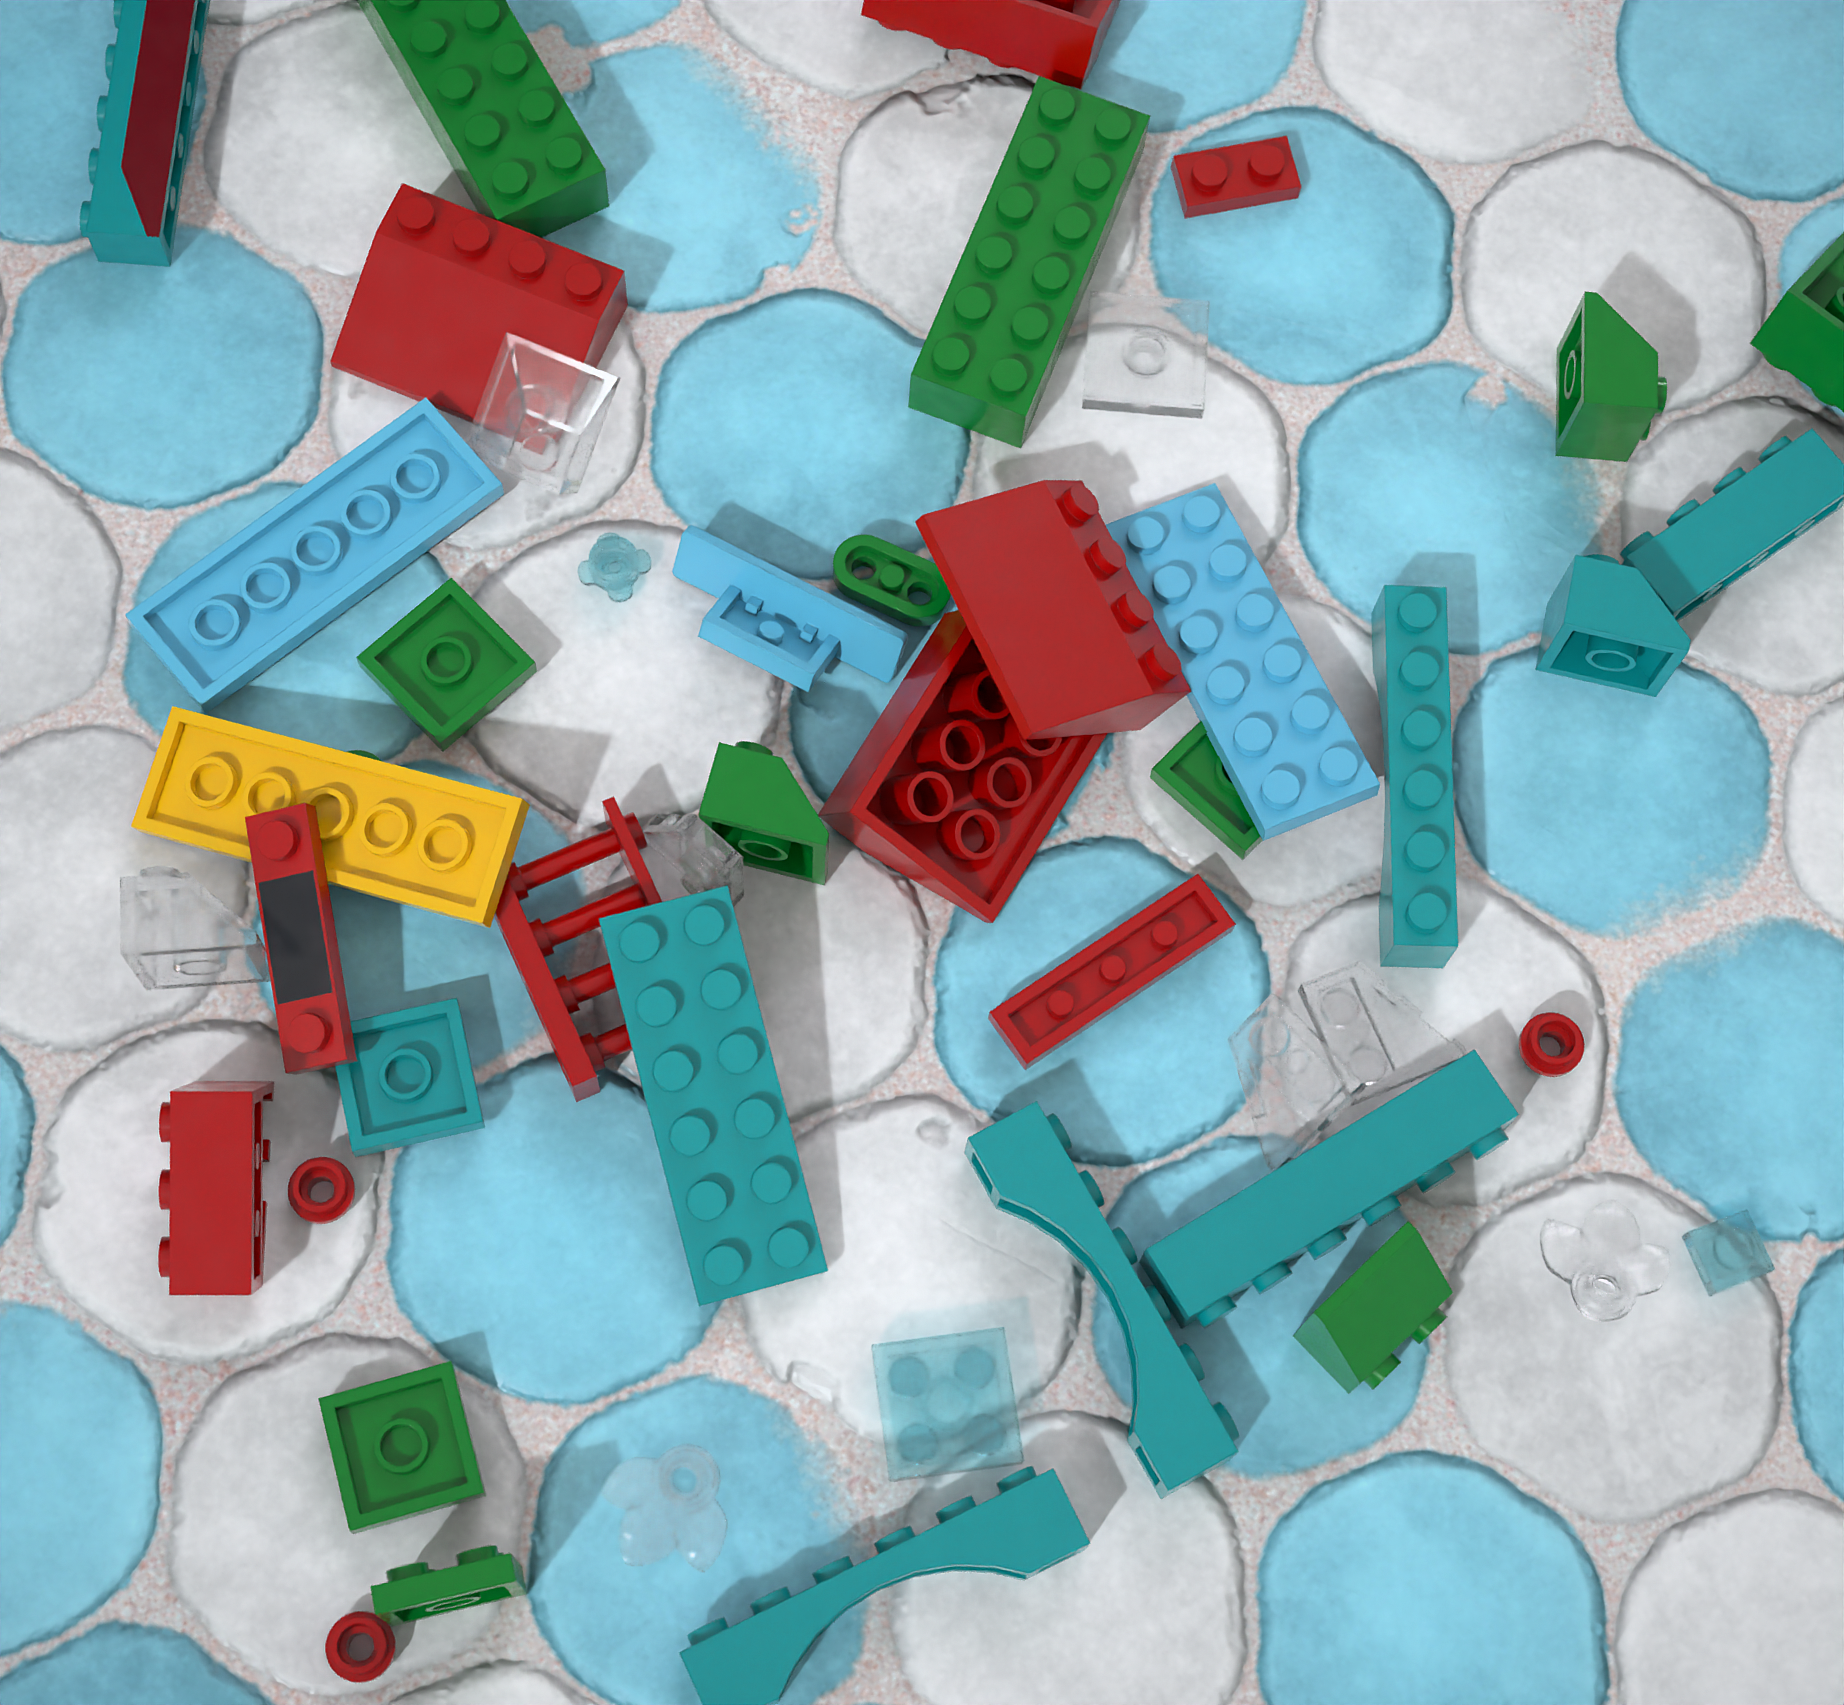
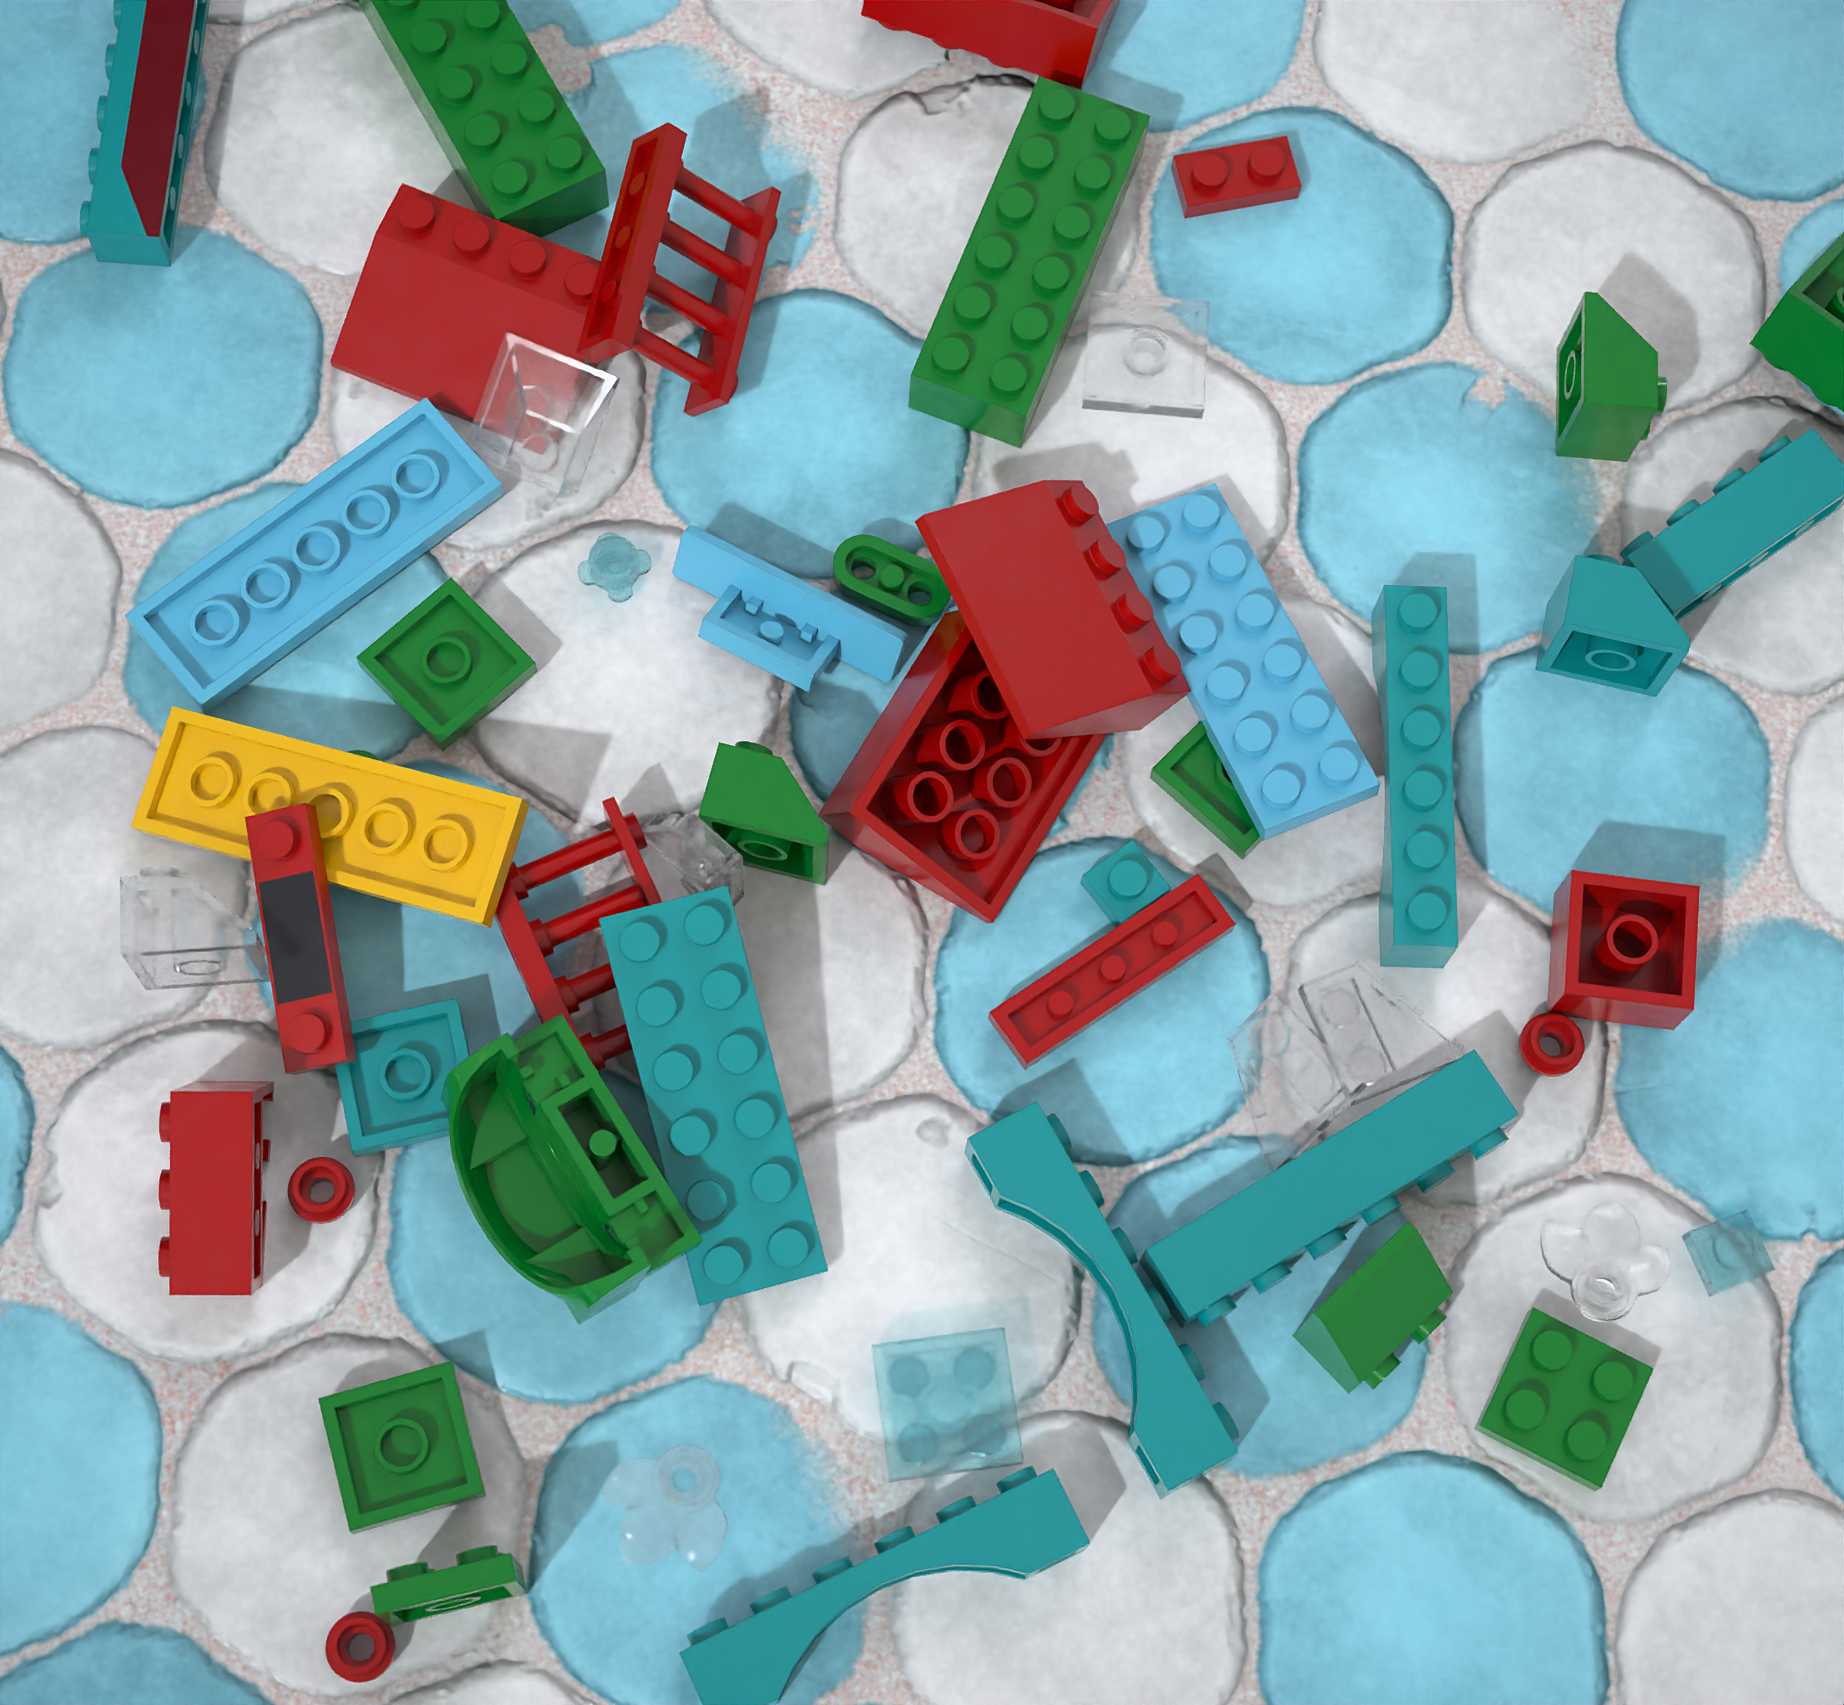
(563, 1176): none -> green piece
(629, 270): none -> red fence
(1124, 883): none -> teal plate
(1564, 1399): none -> green plate
(1623, 950): none -> red brick

